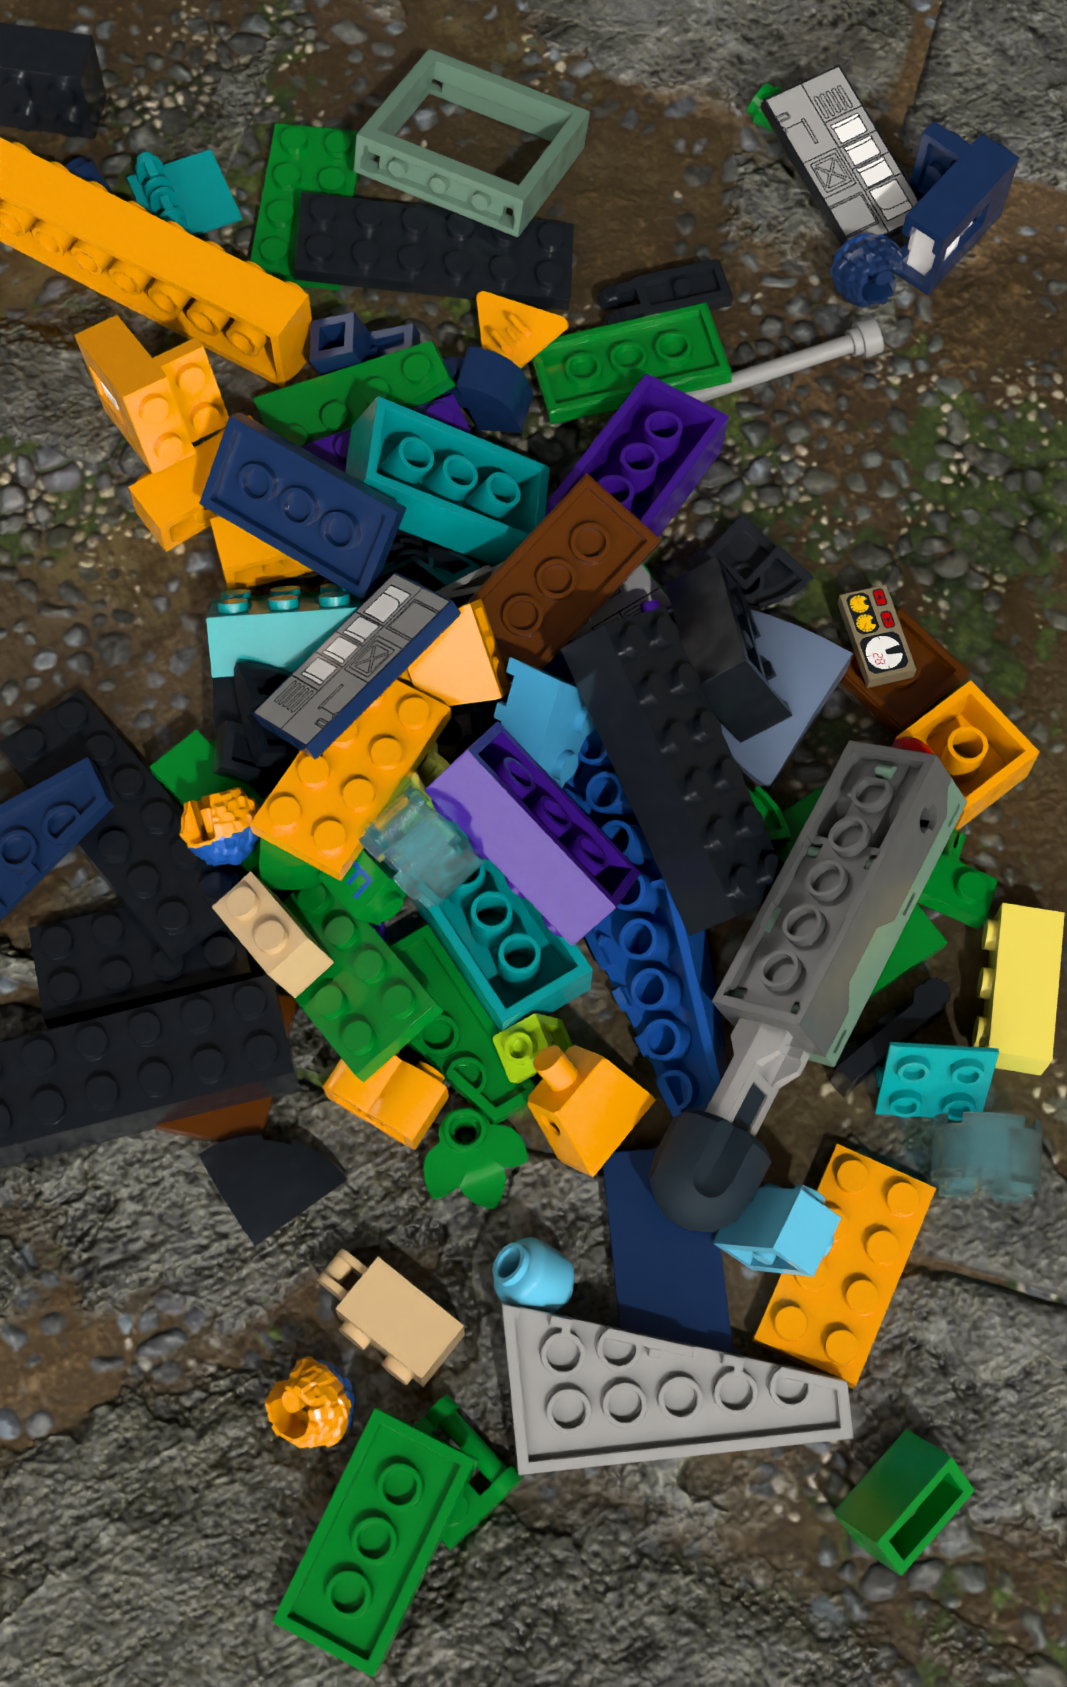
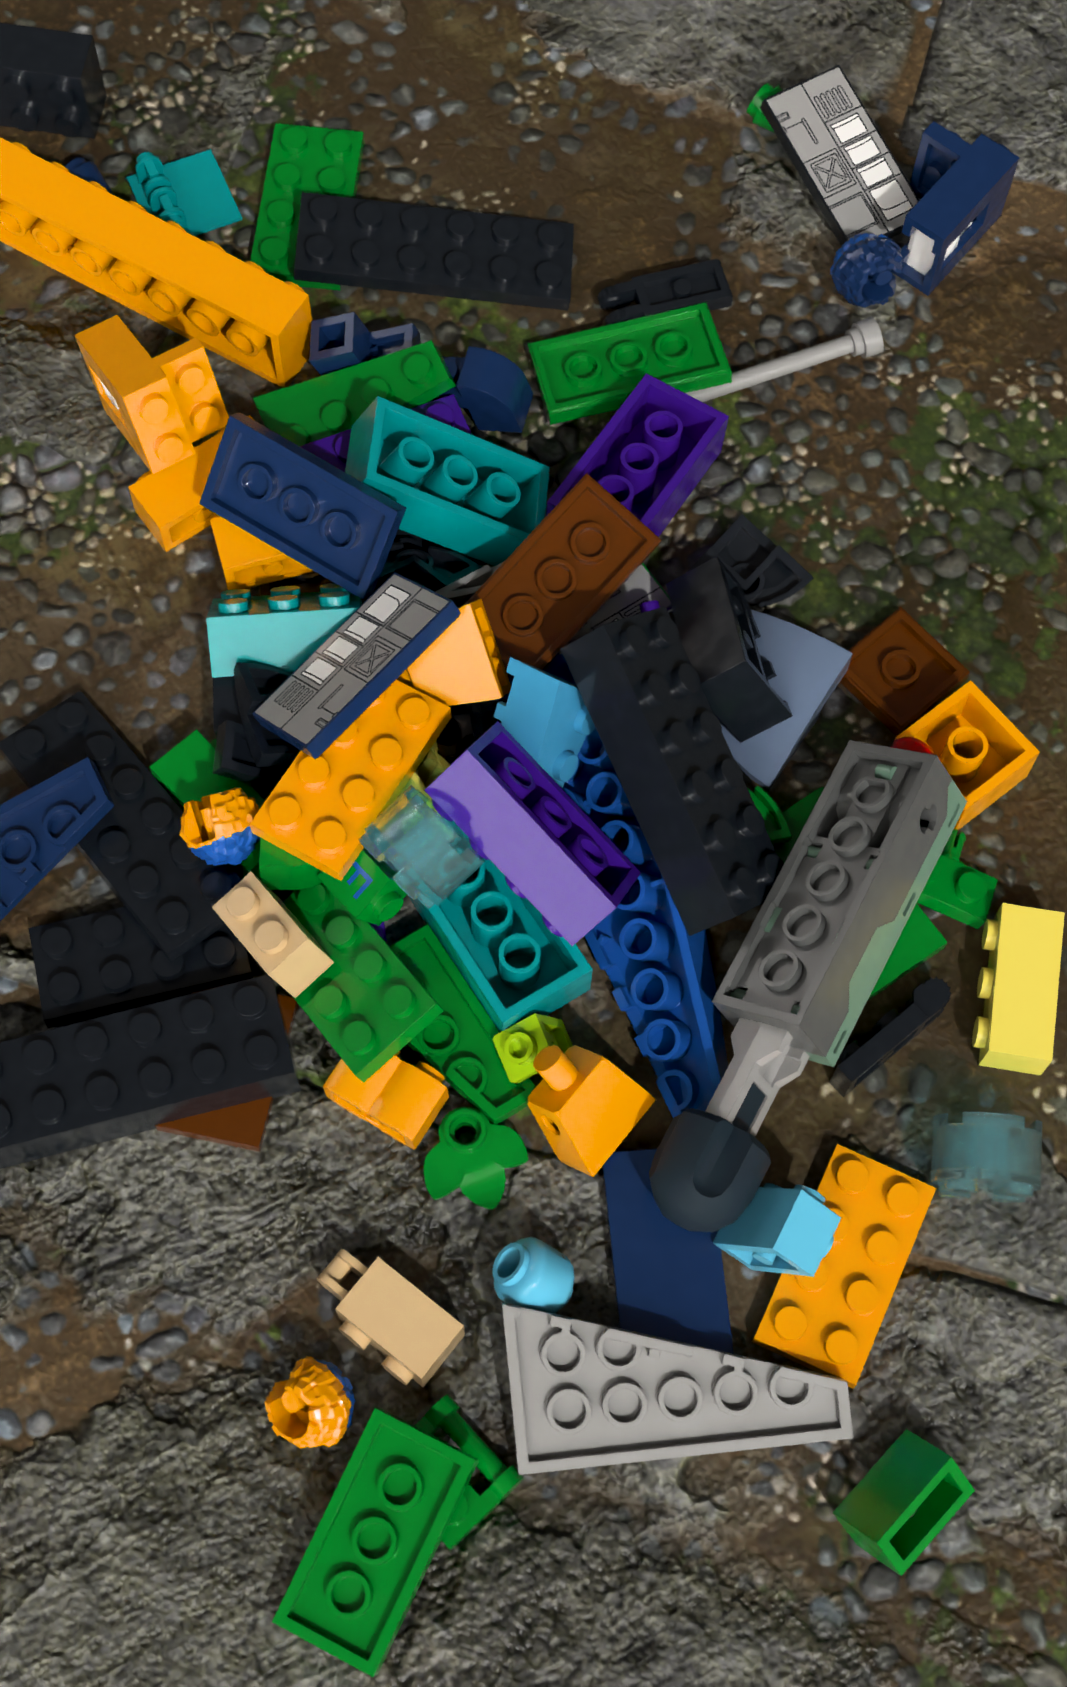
(269, 1180): black brick -> none
(455, 183): sand green window -> none
(516, 328): light orange piece -> none
(876, 636): tile -> none
(934, 1080): teal hinge -> none

